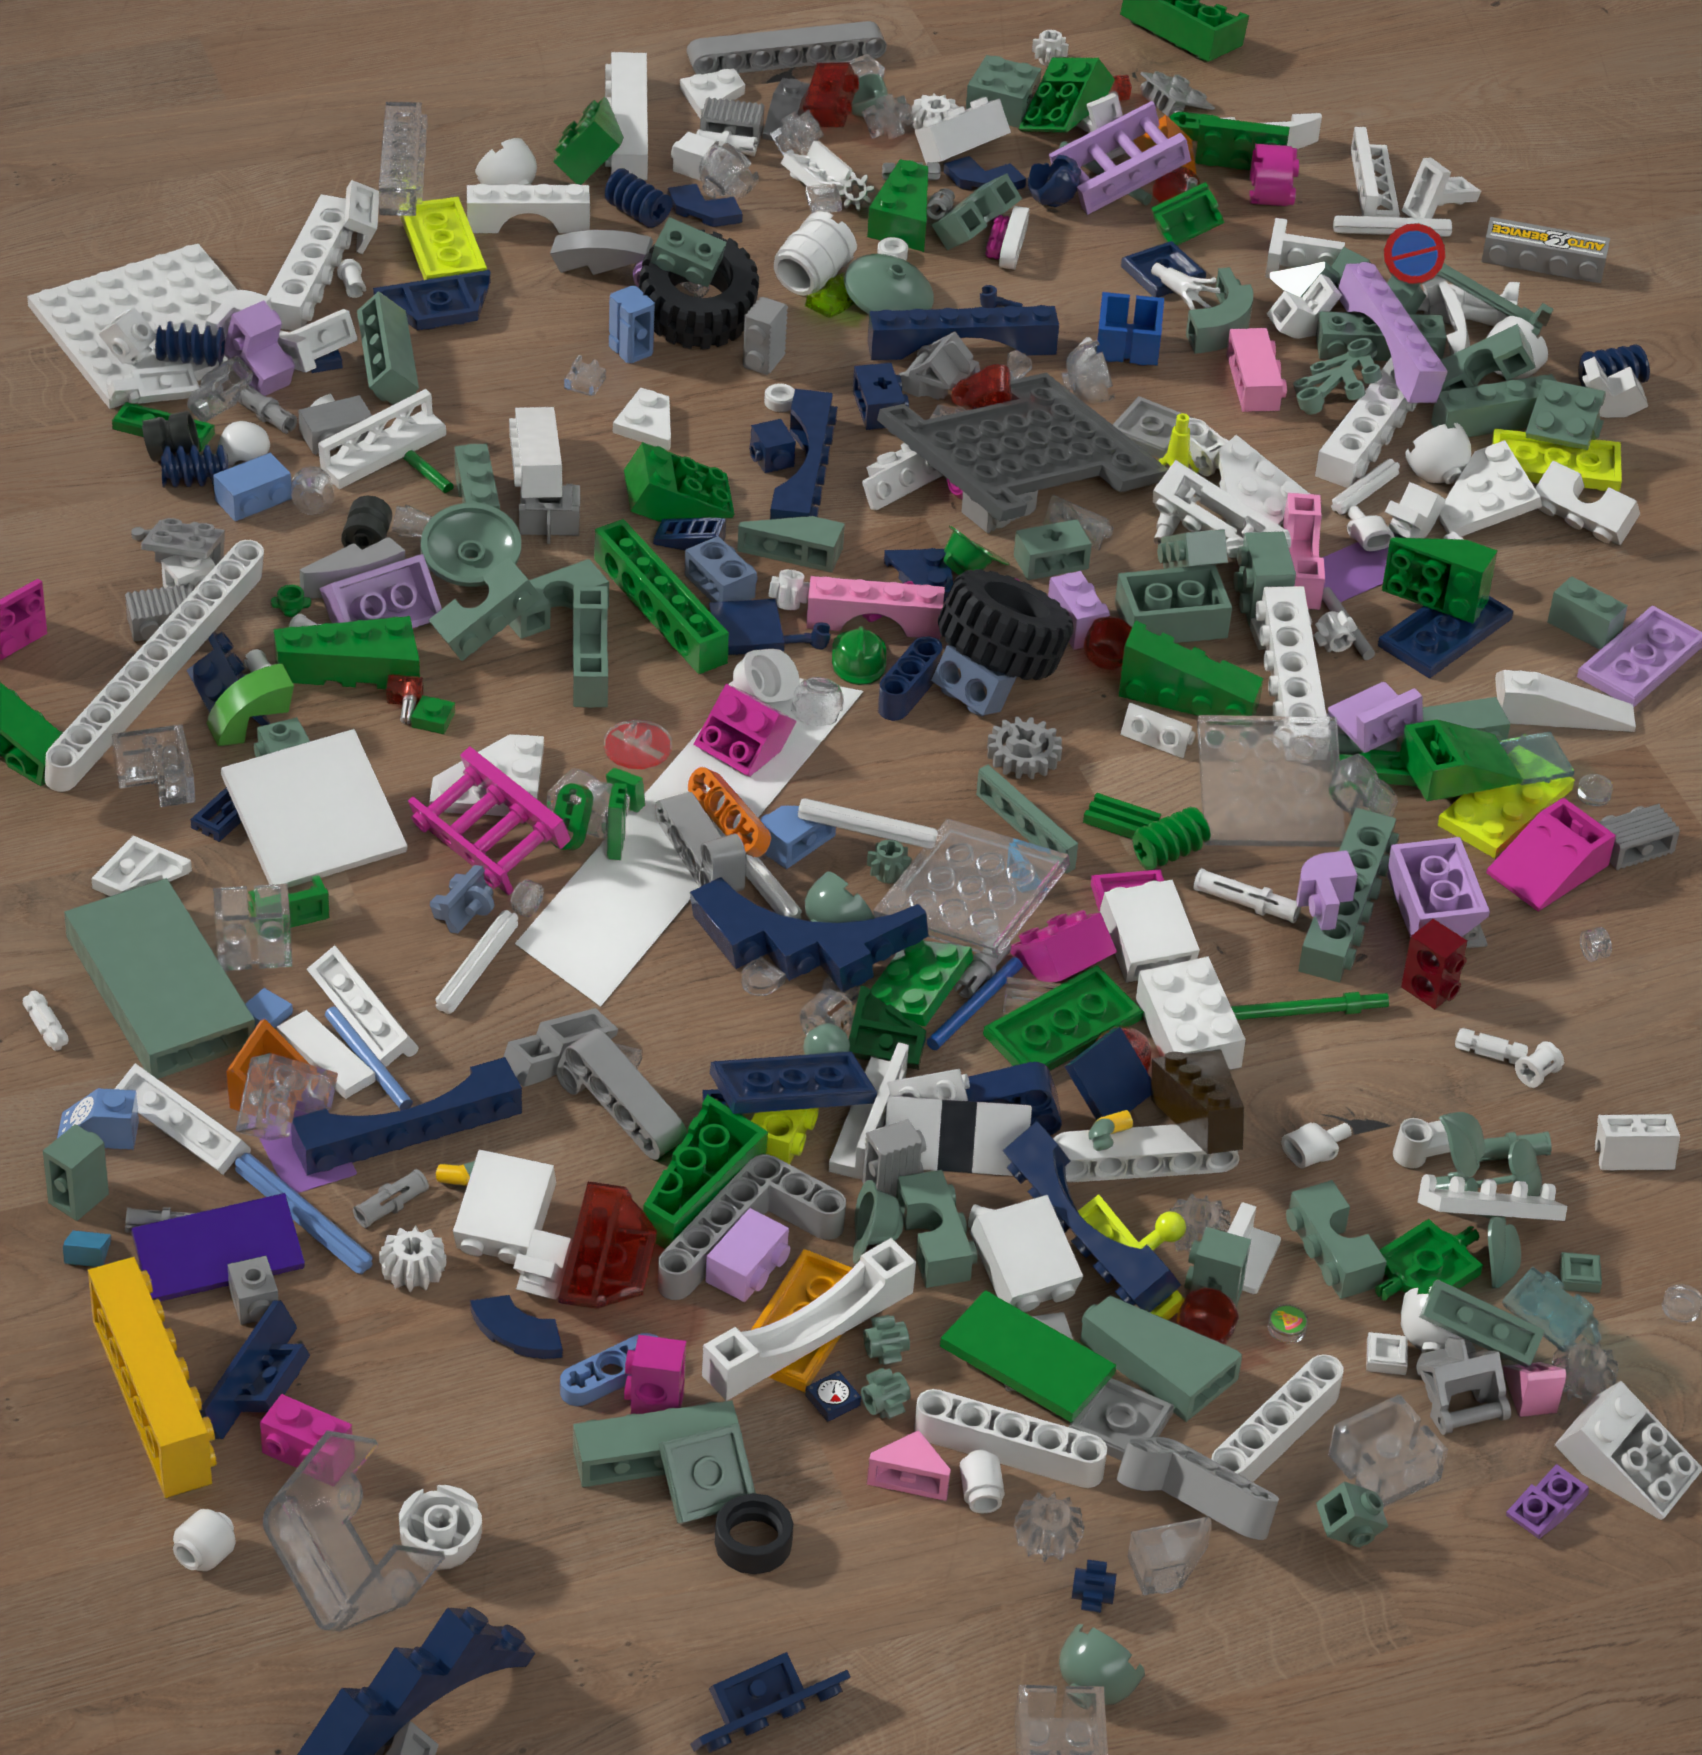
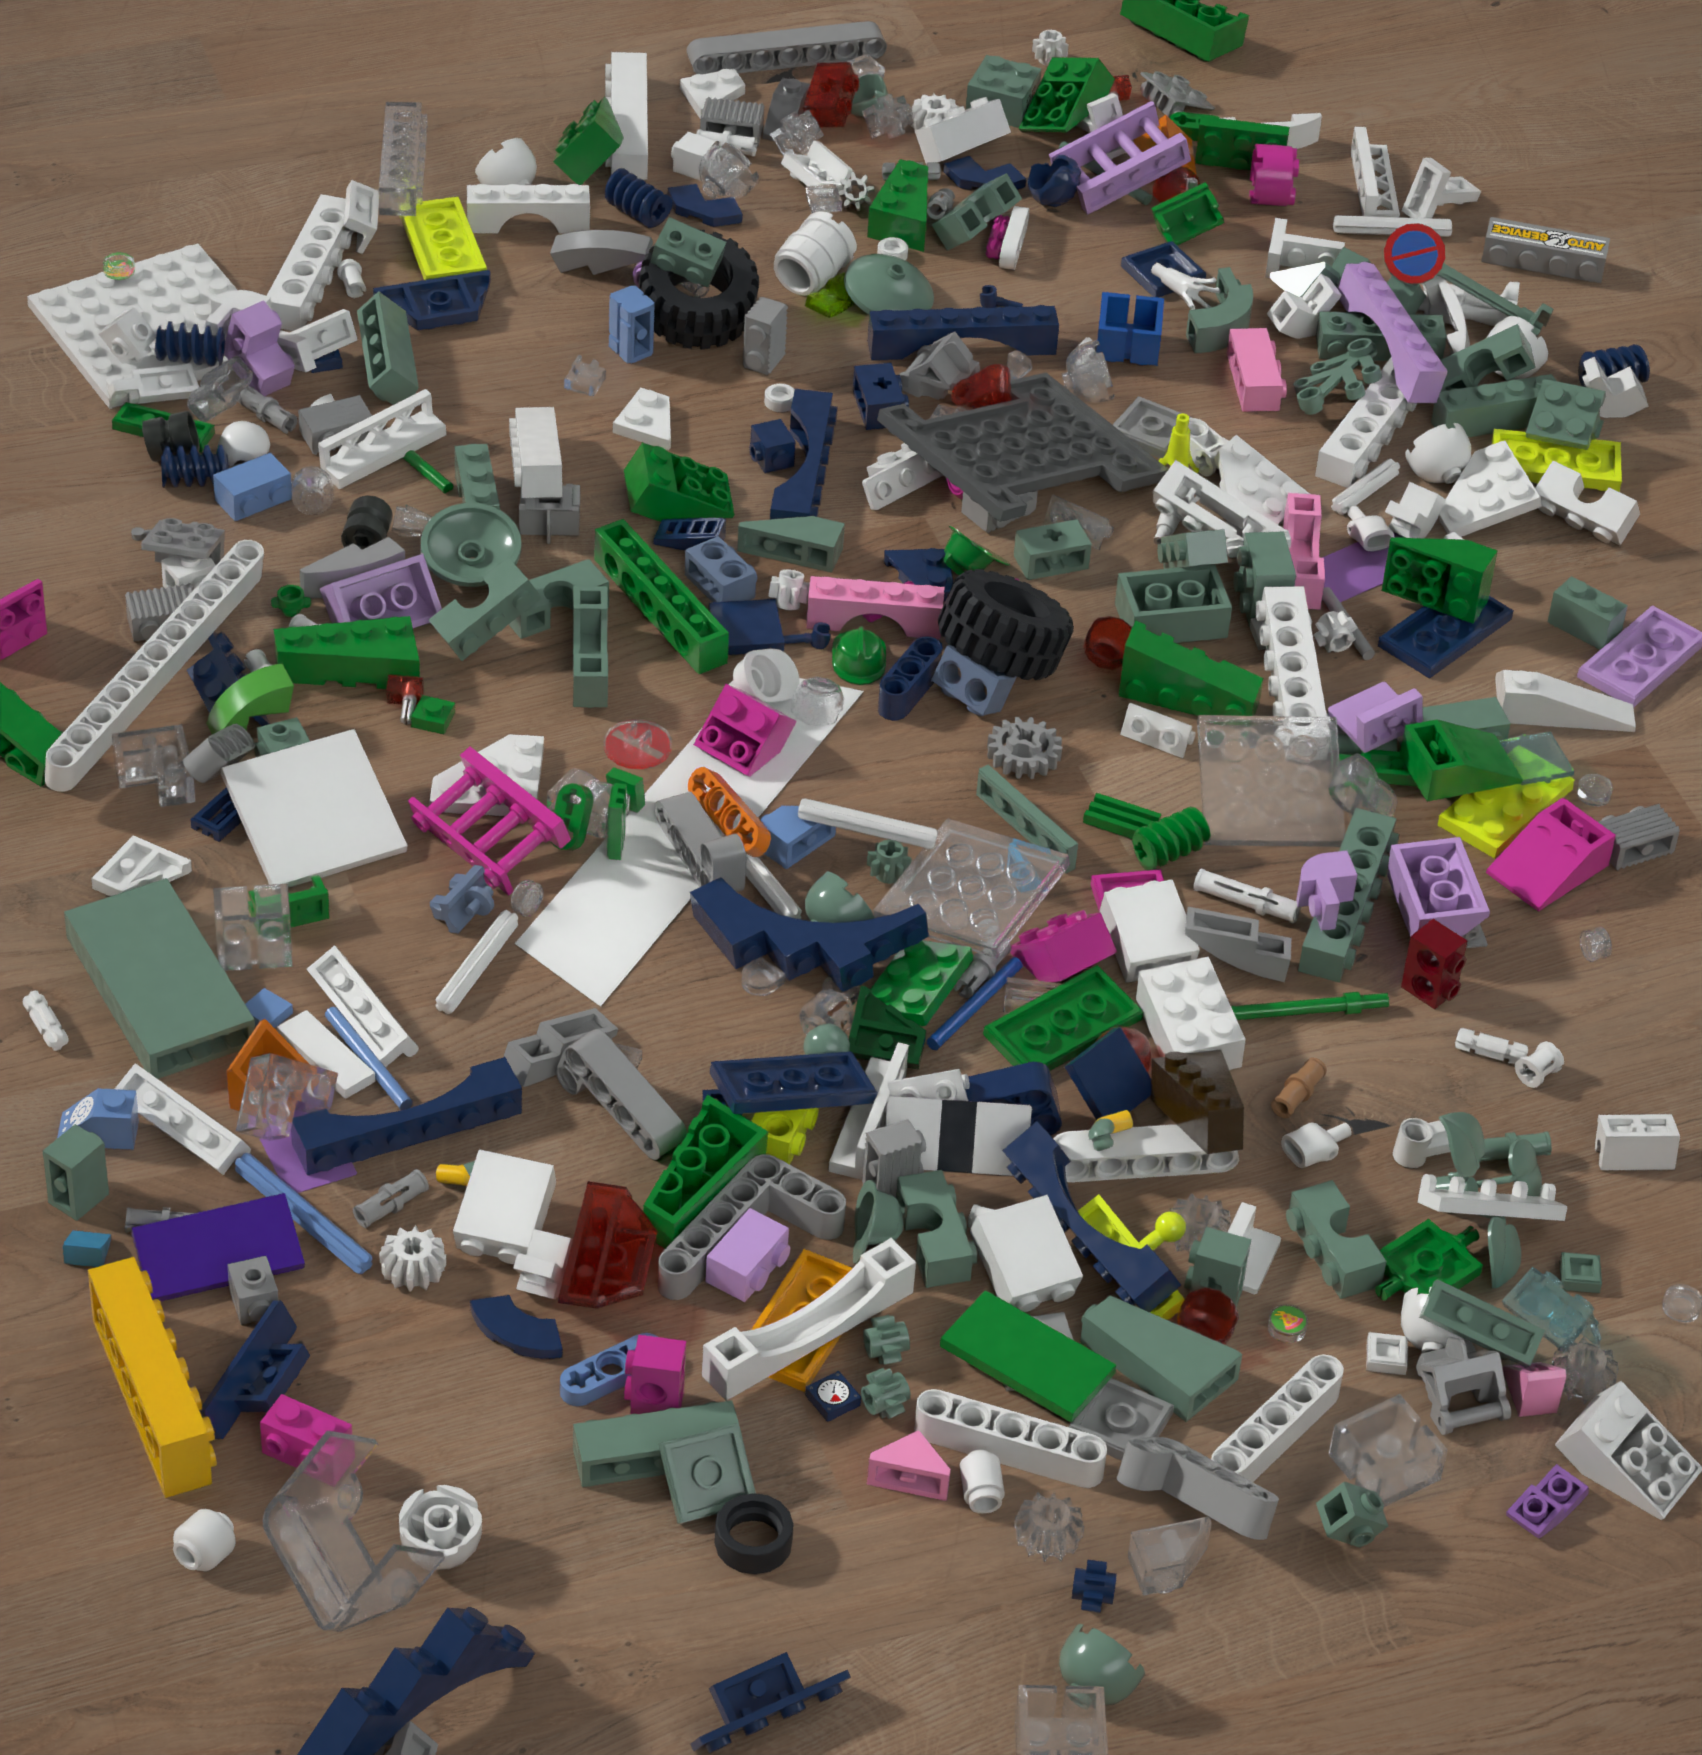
(119, 266): none -> clear tile
(218, 751): none -> light grey beam
(1080, 601): lavender brick -> none
(1239, 942): none -> light grey slope
(1298, 1087): none -> medium nougat pin

